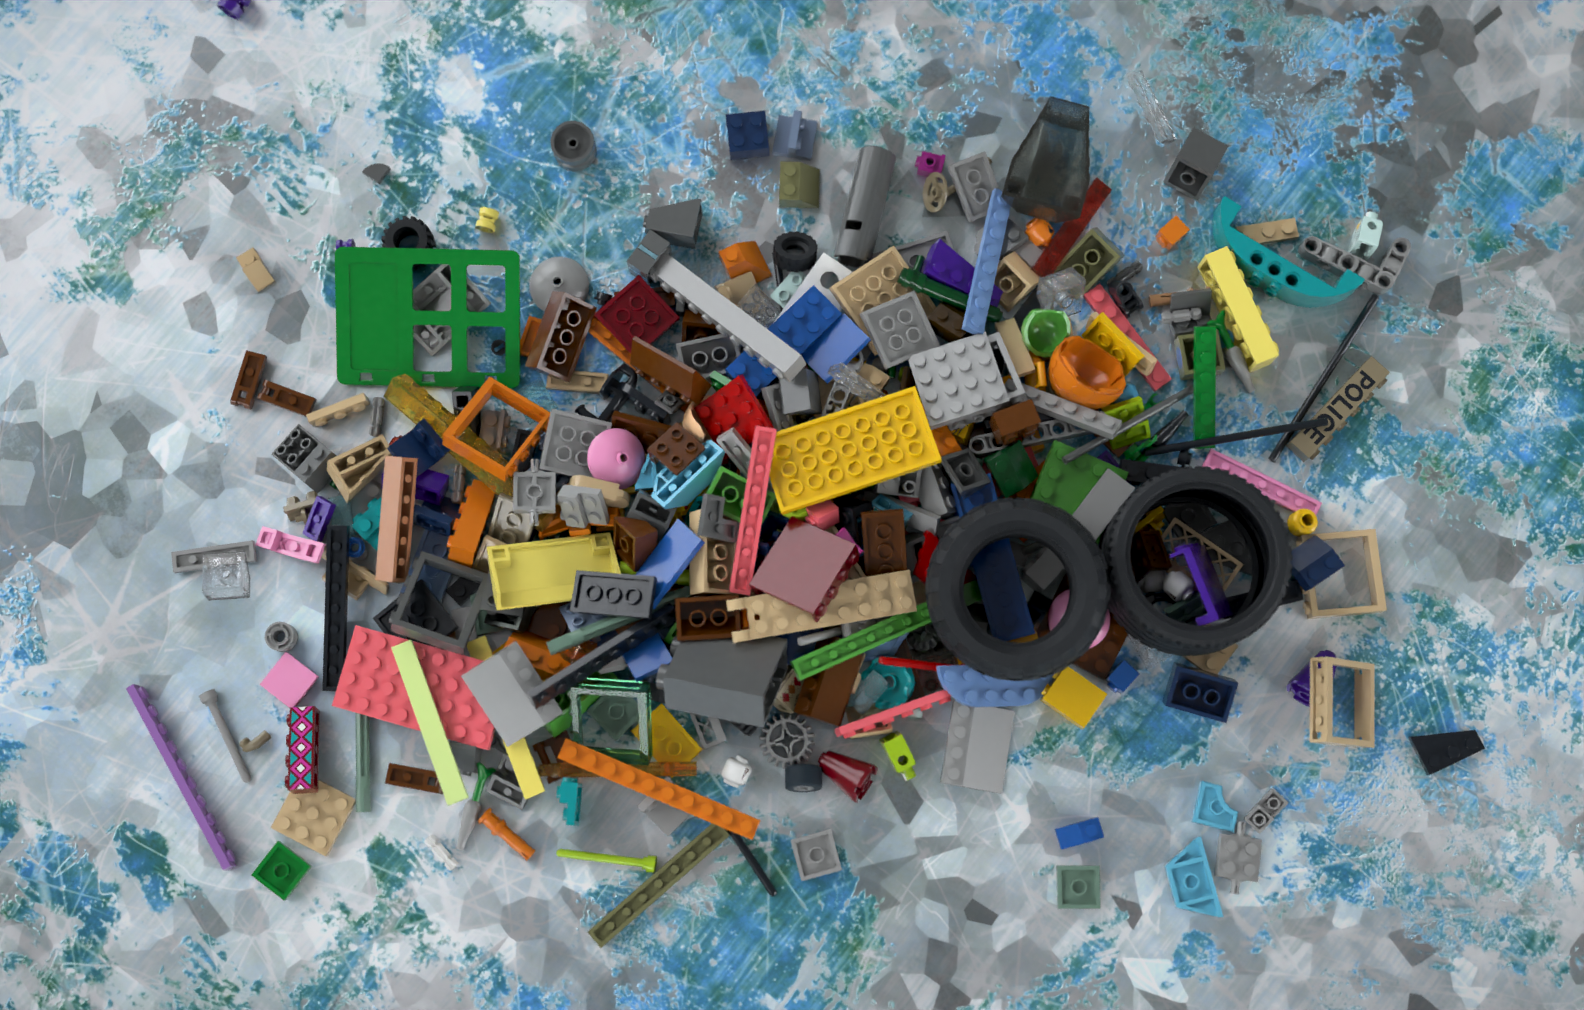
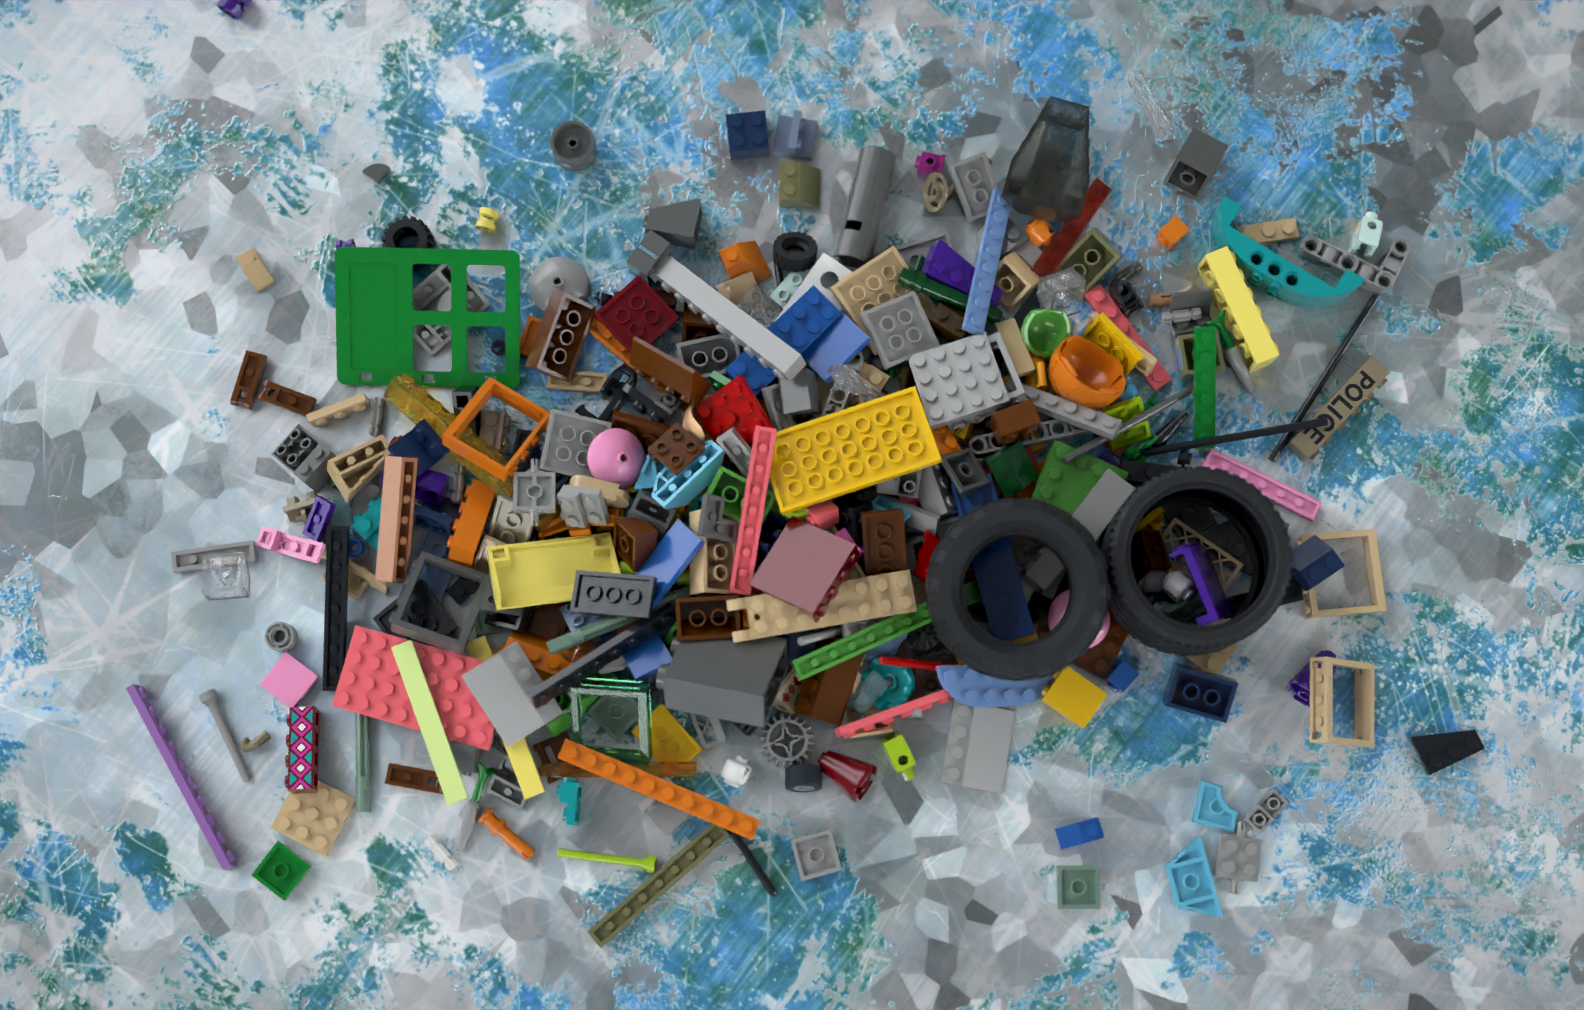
(1302, 522): yellow head -> none

